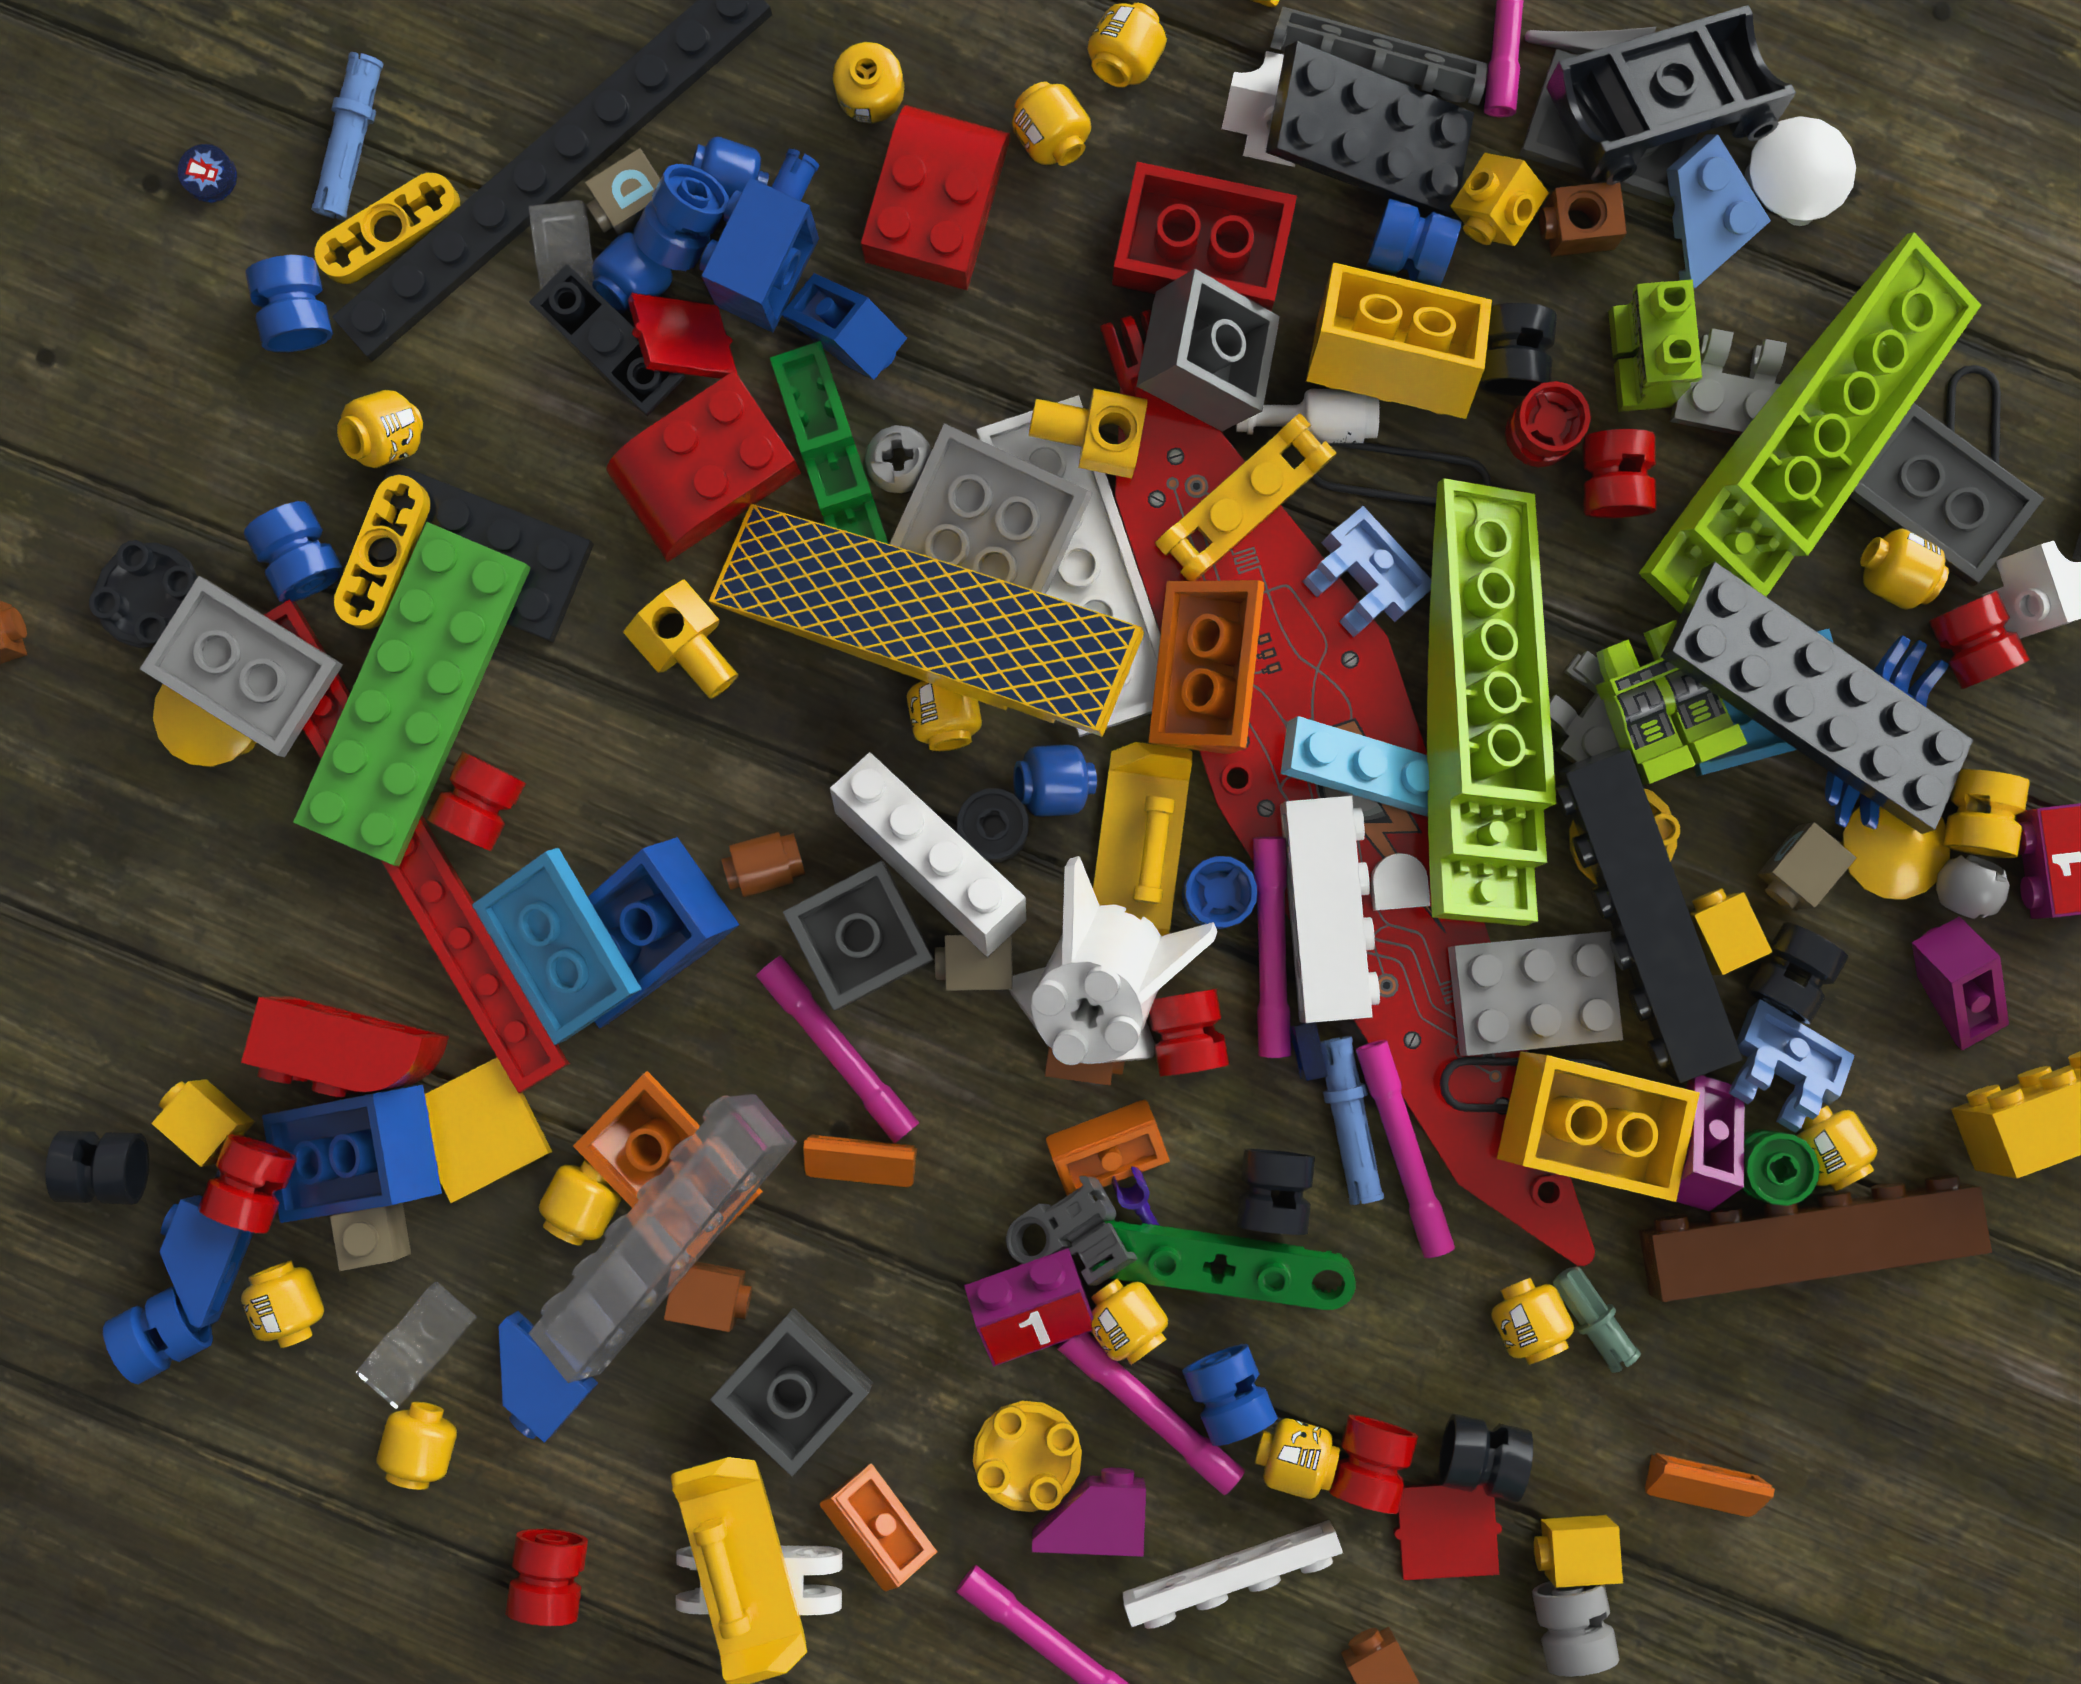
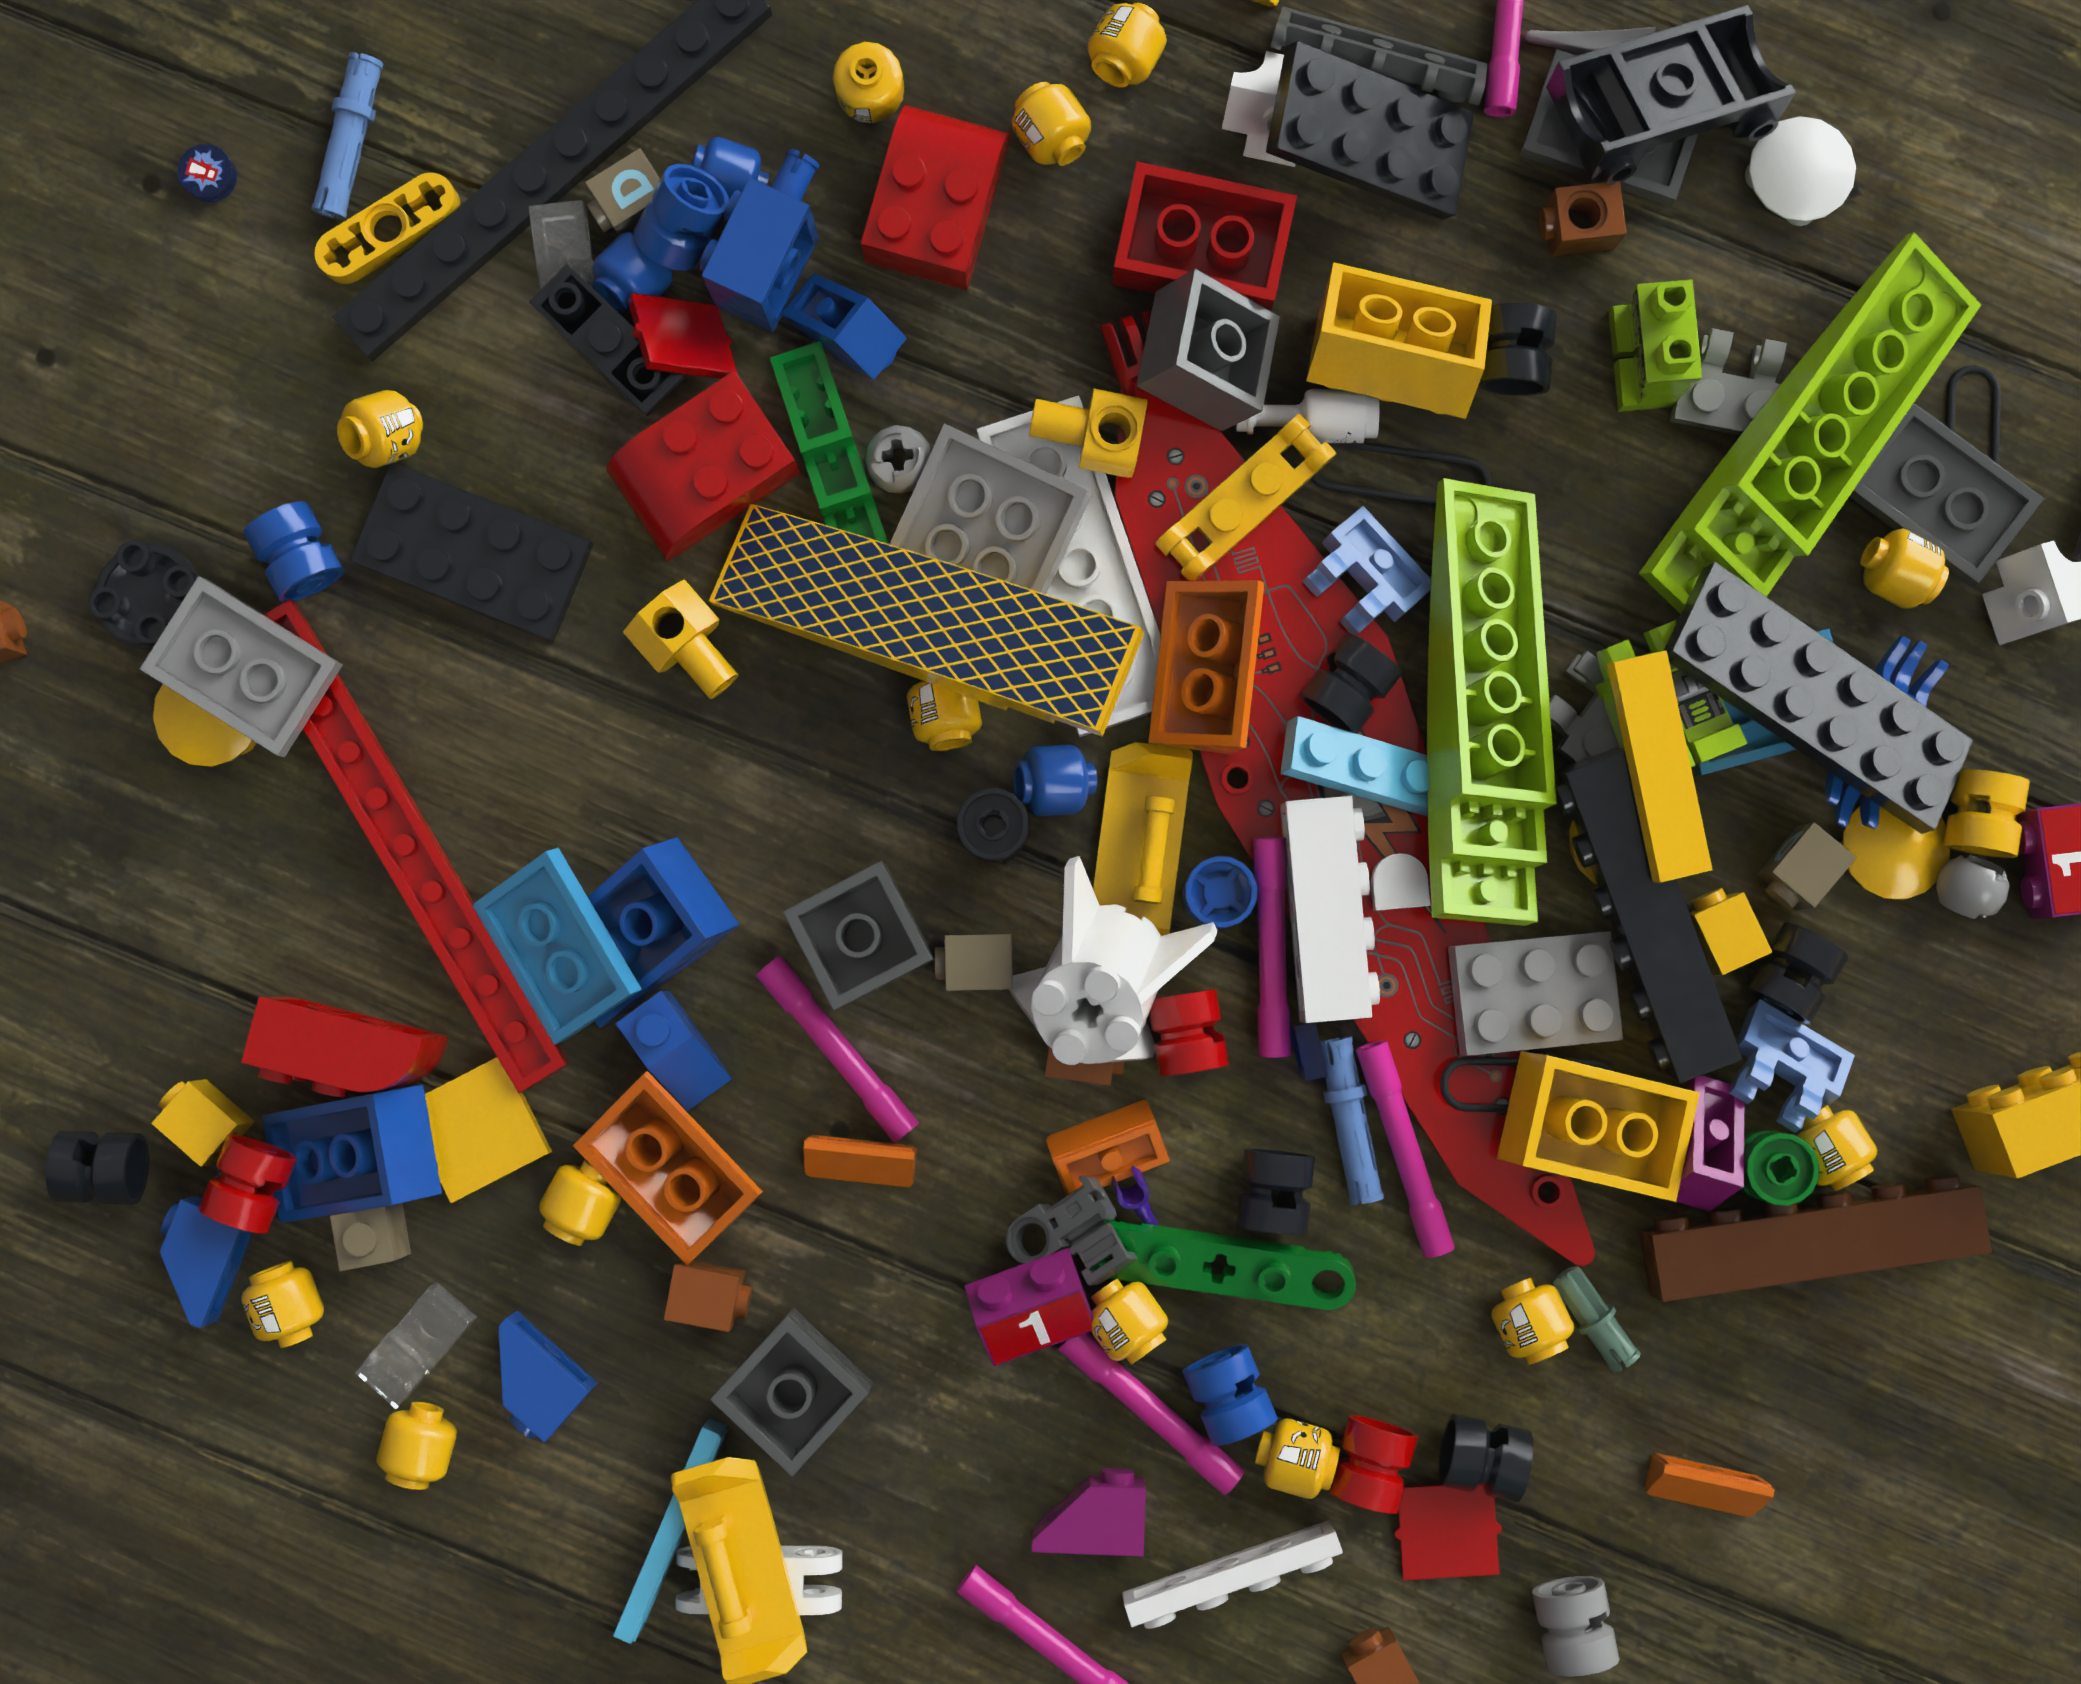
(149, 1338): blue wheel -> none
(289, 312): blue wheel -> none
(412, 521): yellow beam -> none
(412, 694): bright green plate -> none
(476, 801): red wheel -> none
(546, 1584): red wheel -> none
(661, 1235): clear brick -> none
(665, 1542): none -> medium azure tile
(674, 1049): none -> blue slope
(763, 863): dark orange brick -> none
(878, 1528): orange slope -> none
(929, 854): white brick -> none
(1027, 1456): yellow dish -> none
(1347, 688): none -> black wheel
(1414, 243): blue wheel -> none
(1499, 200): yellow brick -> none
(1547, 424): red wheel -> none
(1579, 1551): yellow brick -> none
(1619, 473): red wheel -> none
(1659, 766): none -> yellow tile
(1712, 207): medium blue wing -> none
(1962, 981): magenta slope -> none
(1979, 640): red wheel -> none

